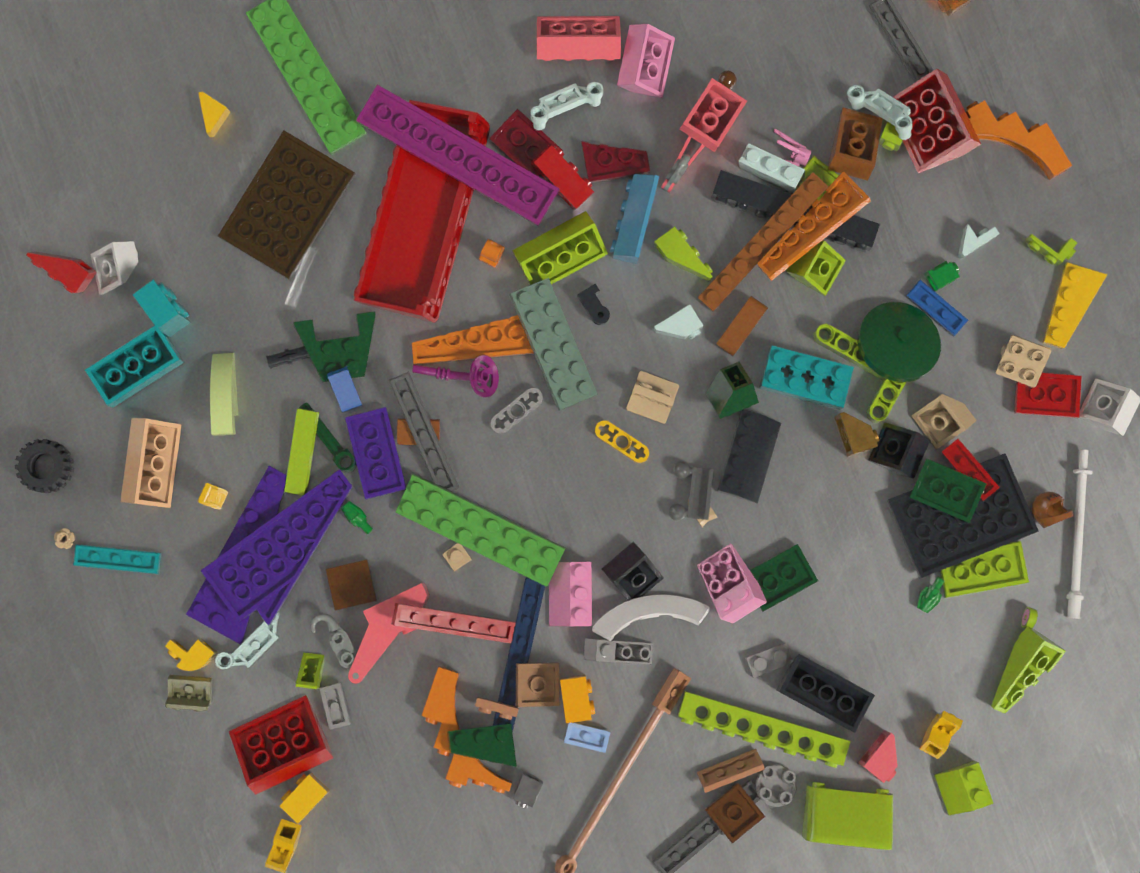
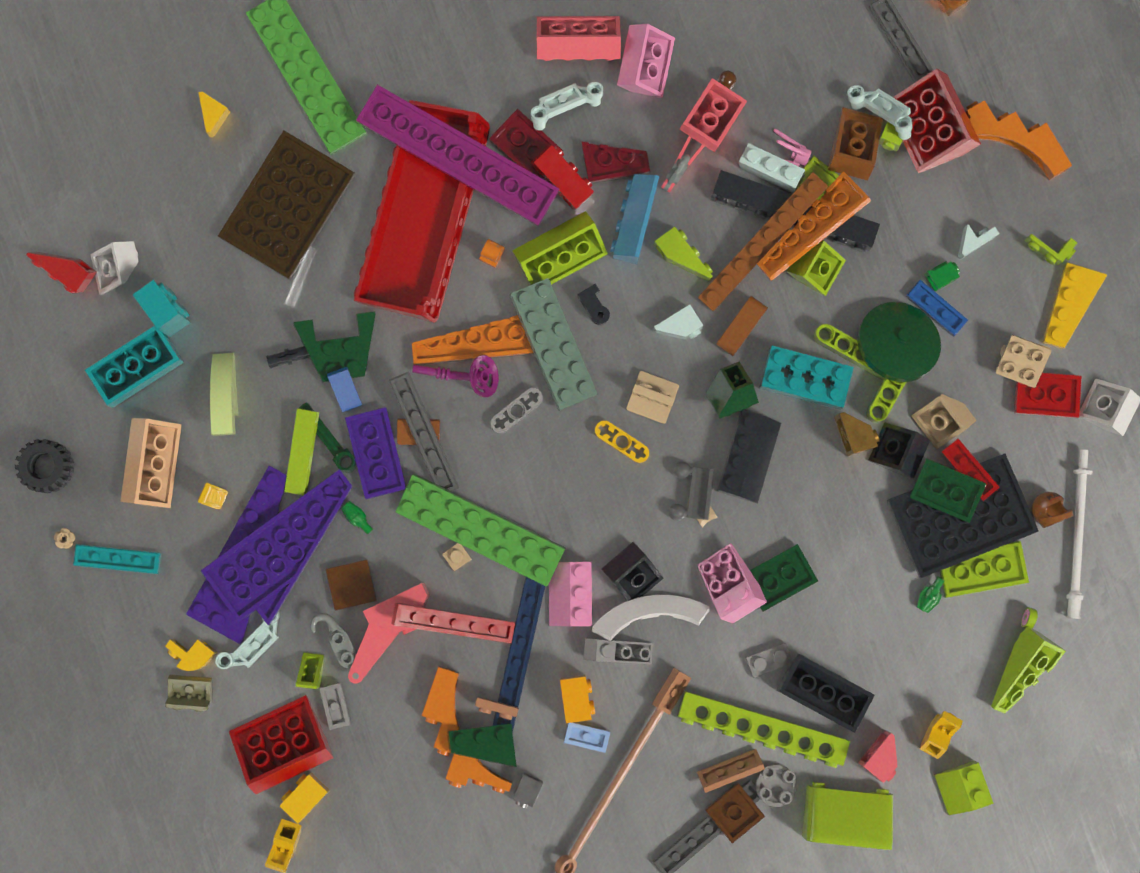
(537, 684): medium nougat plate -> none

